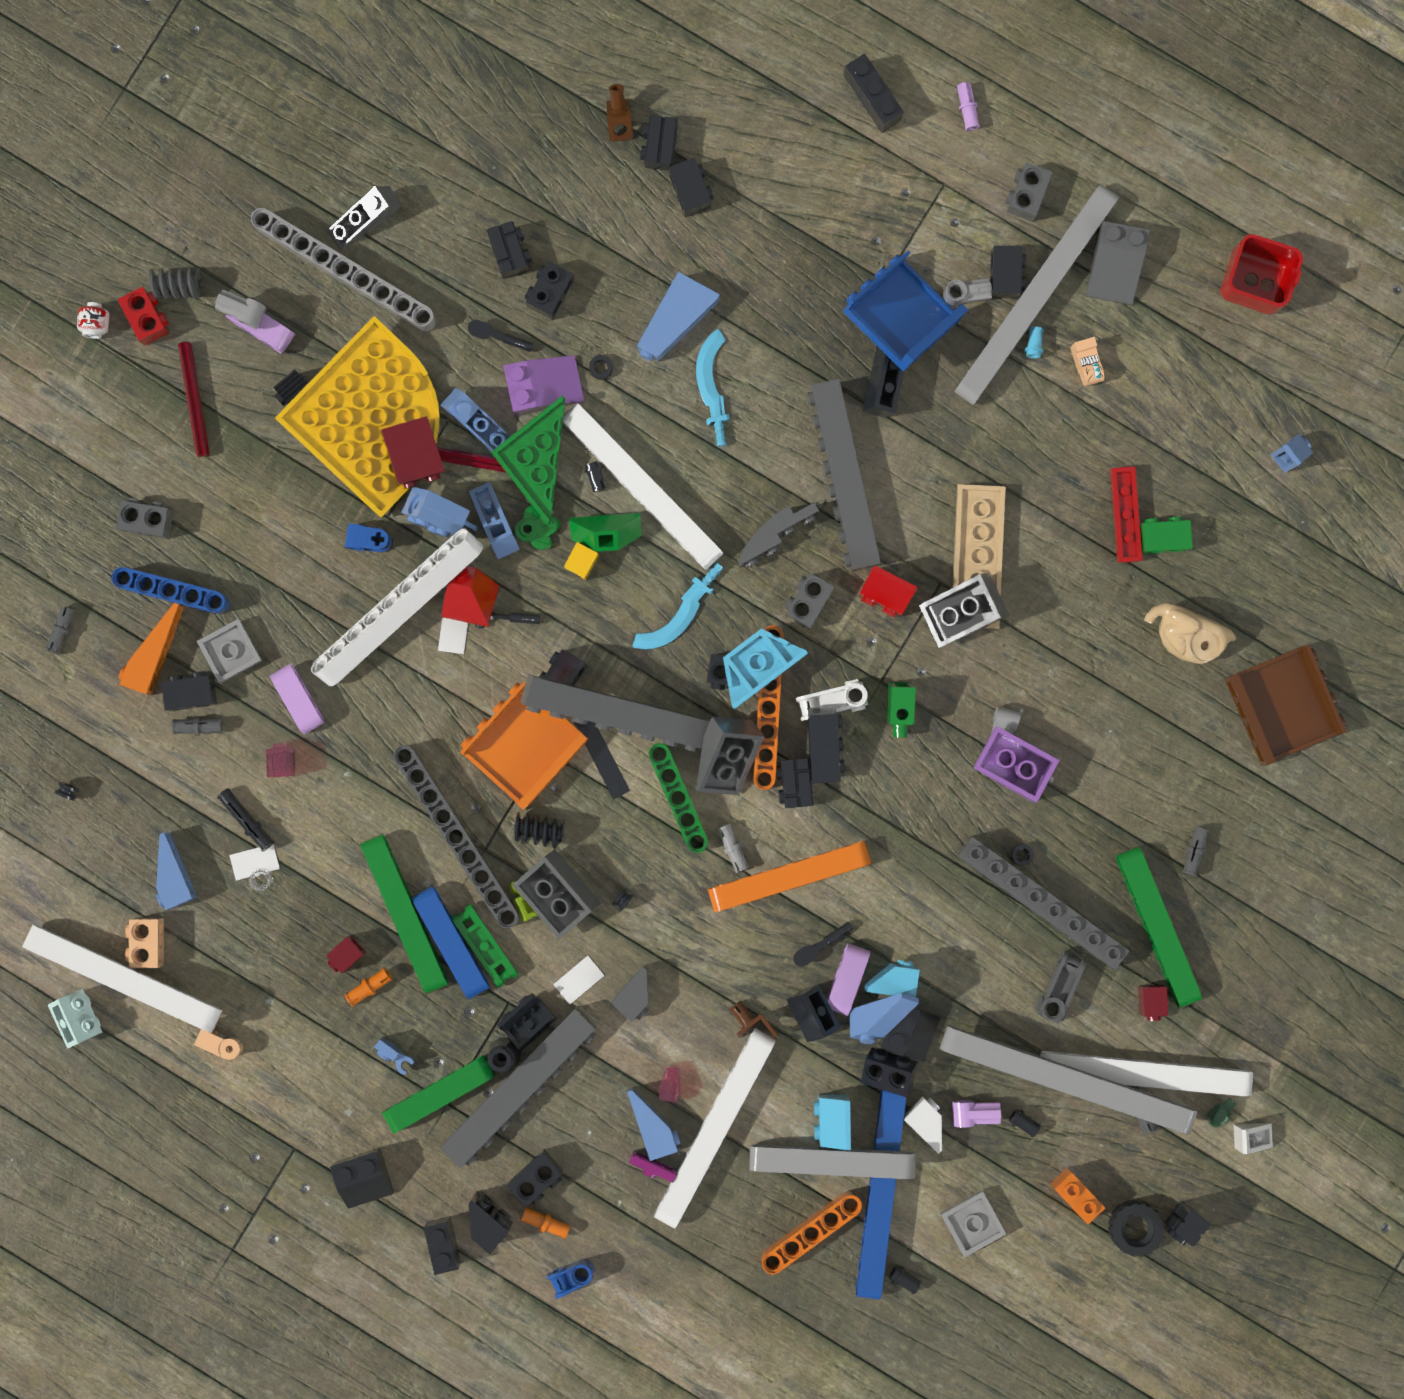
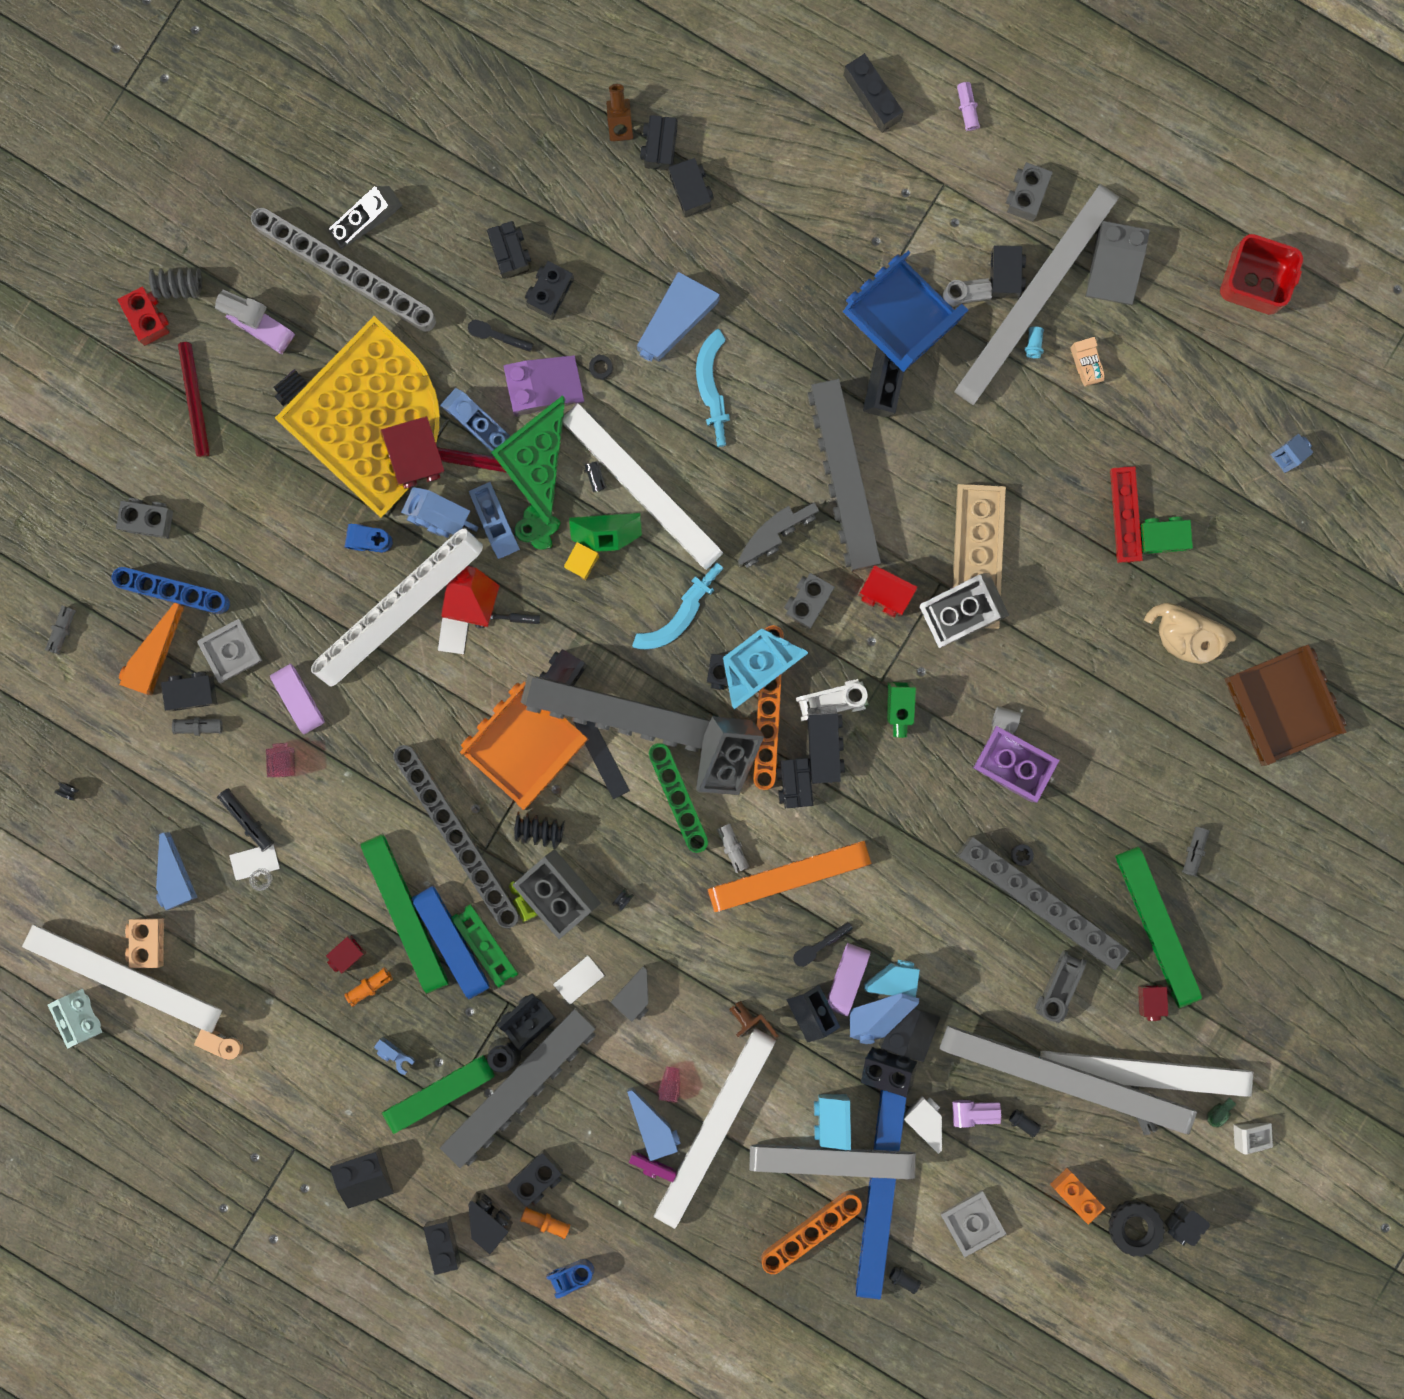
(93, 320): white head -> none

